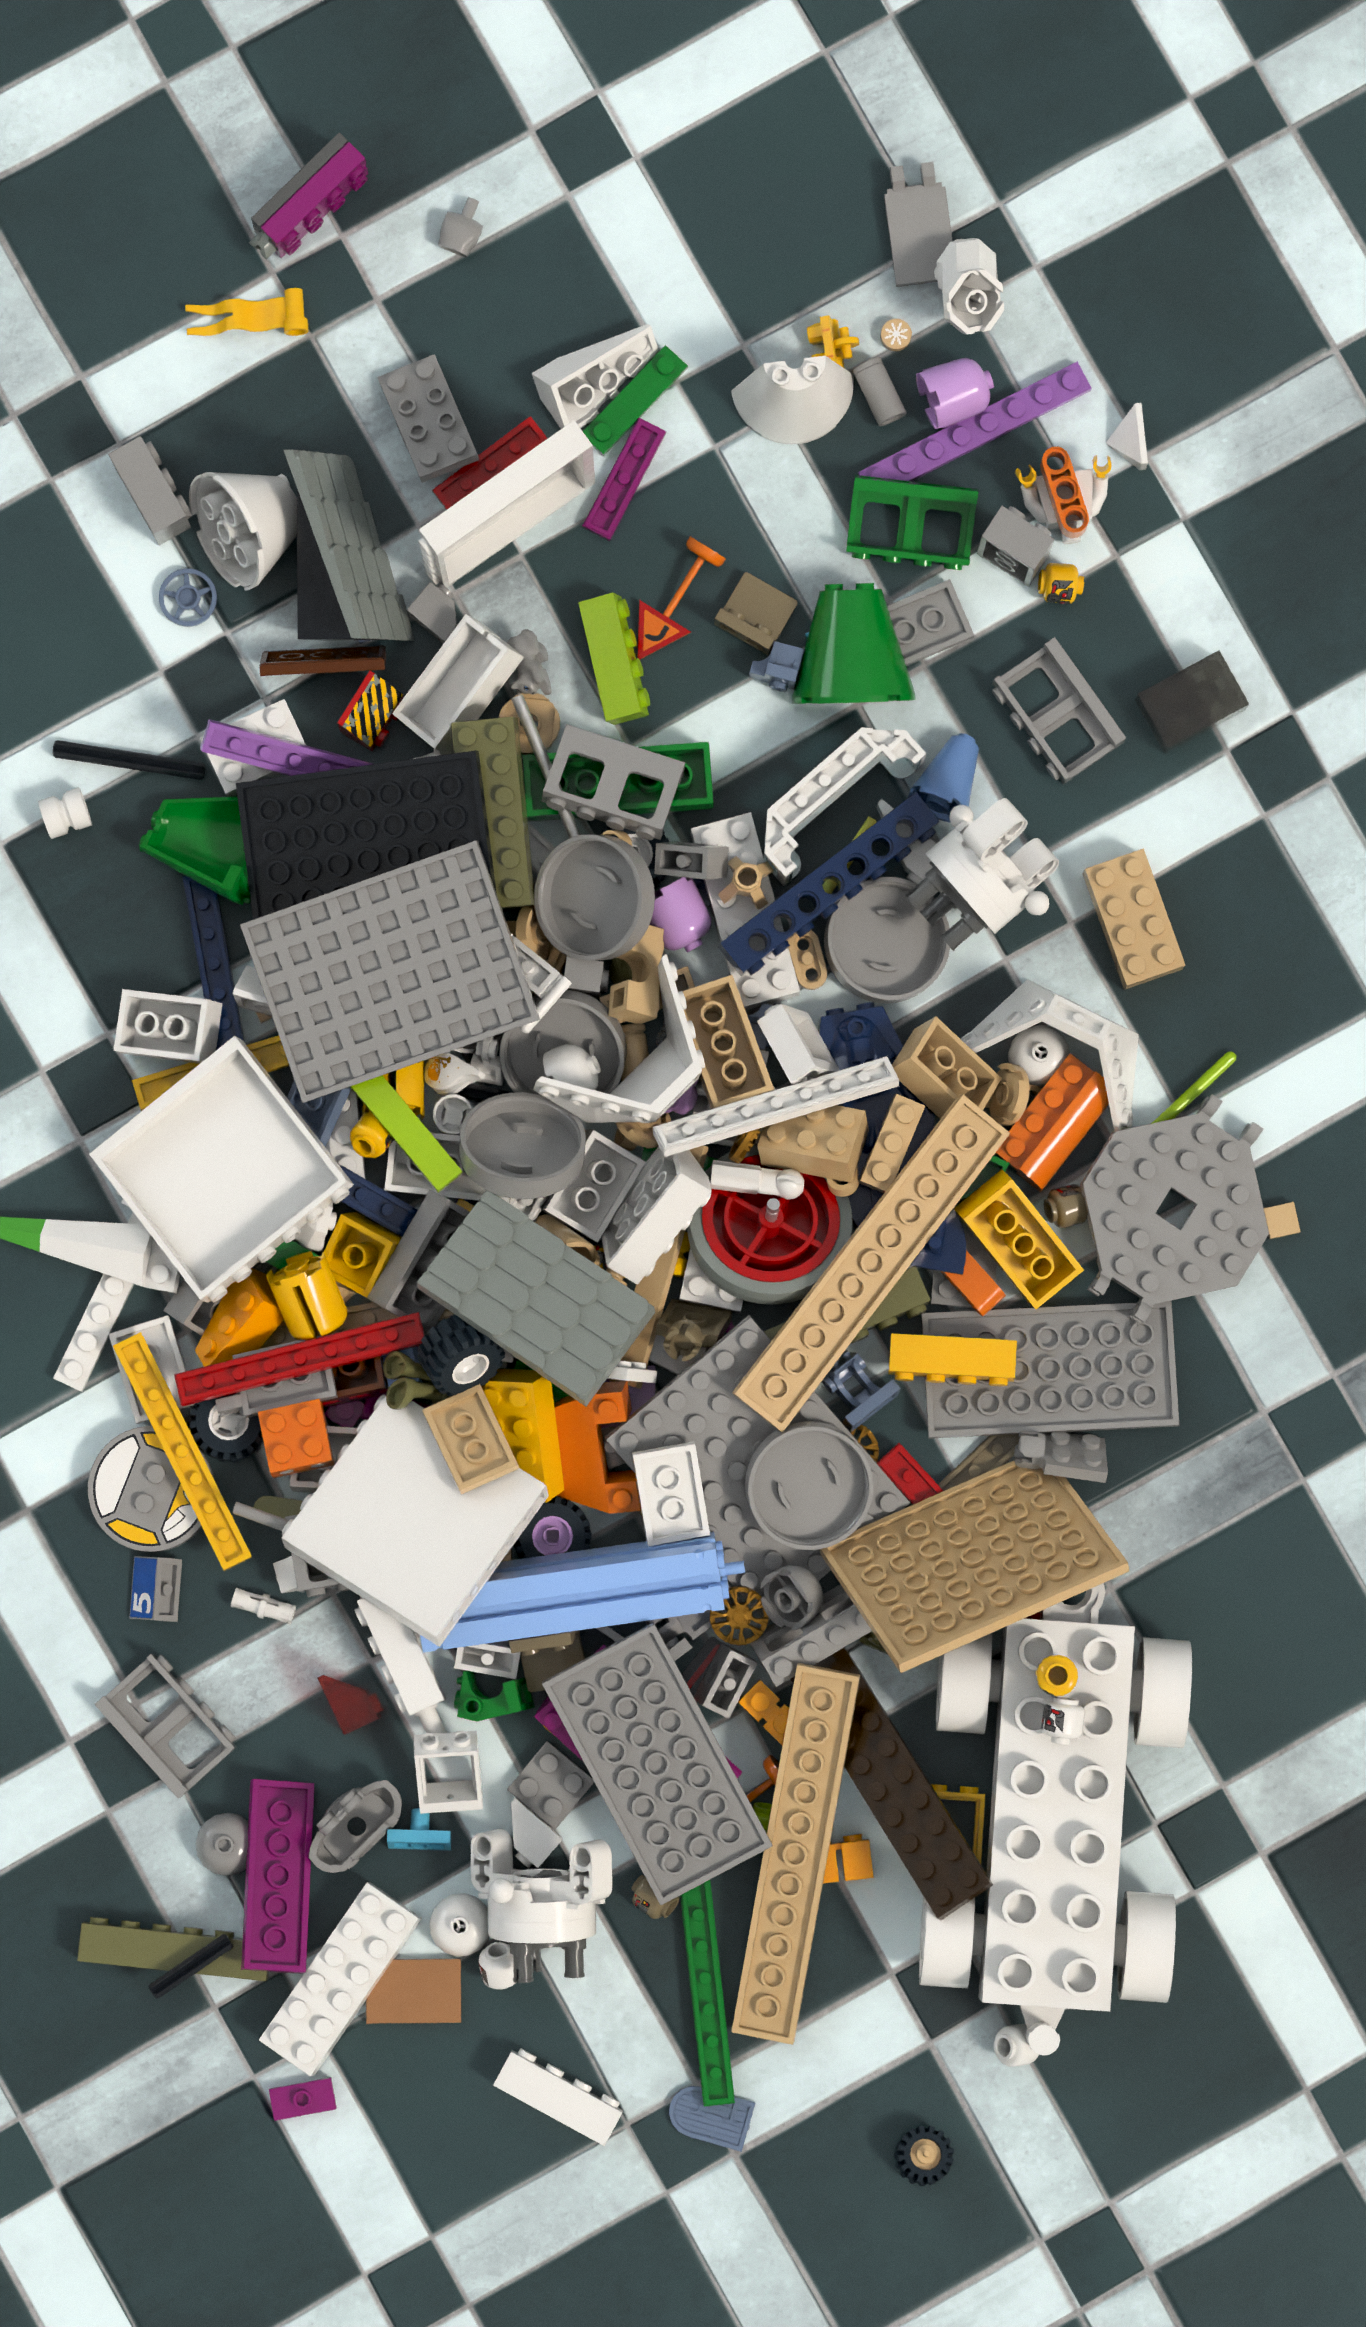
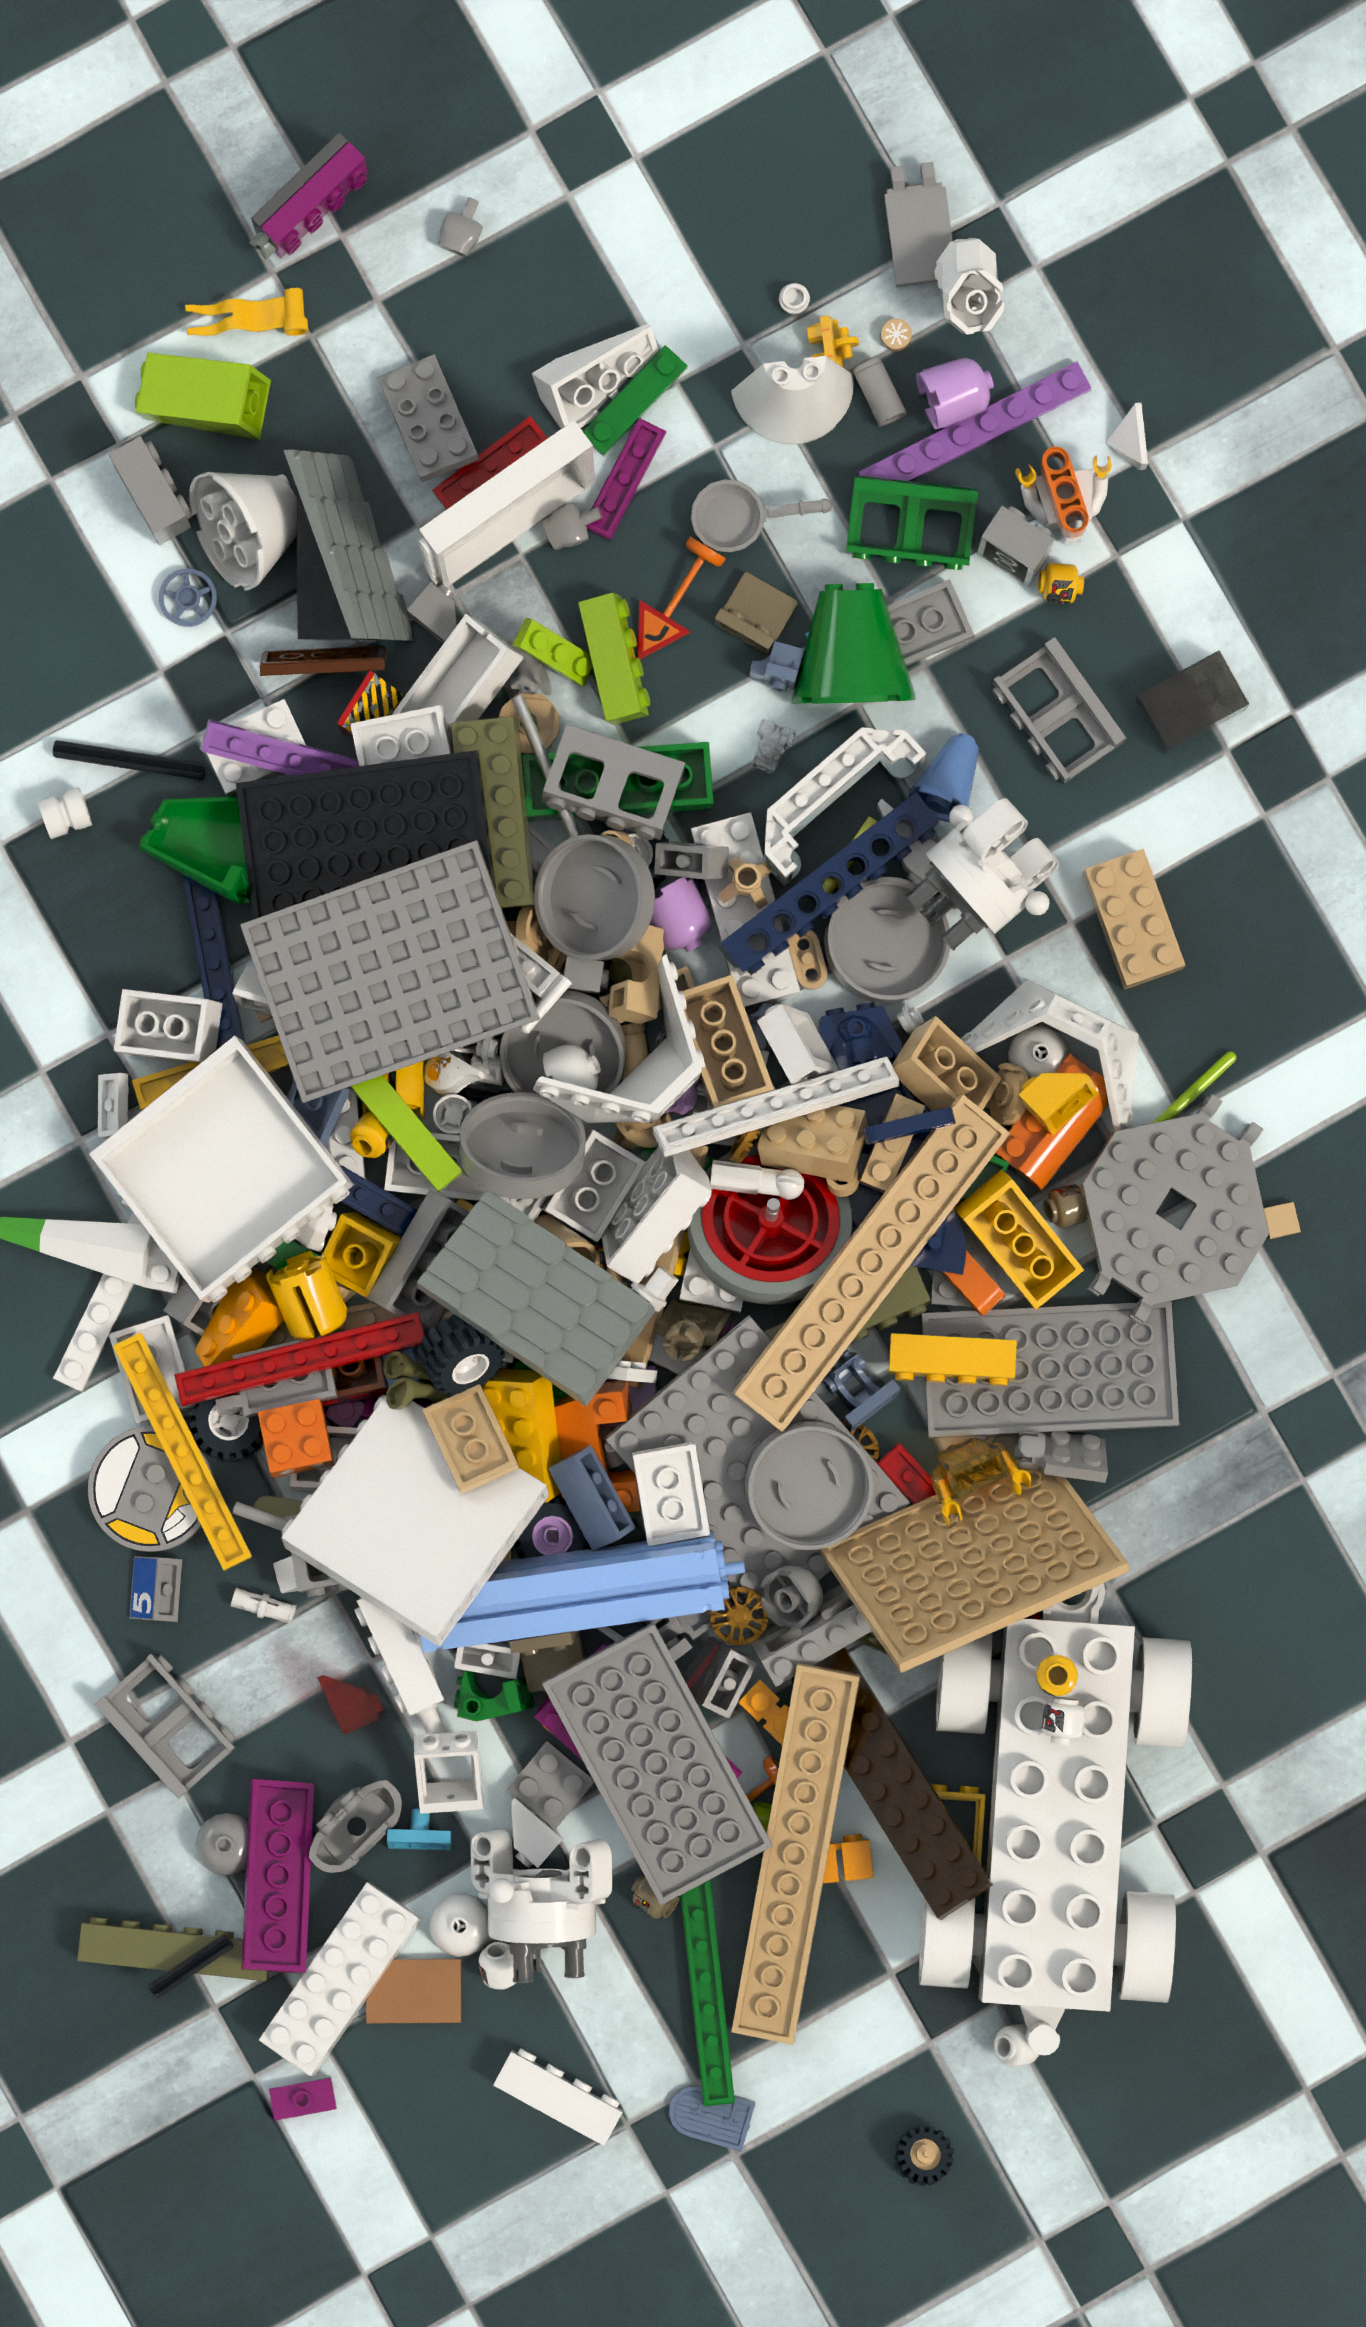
(112, 1103): none -> white plate
(203, 394): none -> lime slope
(402, 736): none -> white plate
(554, 651): none -> lime plate
(568, 526): none -> light grey piece
(591, 1498): none -> sand blue brick
(657, 1288): none -> white piece
(732, 515): none -> light grey piece
(773, 741): none -> clear plate
(794, 298): none -> white plate
(909, 1018): none -> white plate
(909, 1126): none -> dark blue beam
(971, 1467): none -> clear yellow torso
(1057, 1097): none -> yellow slope

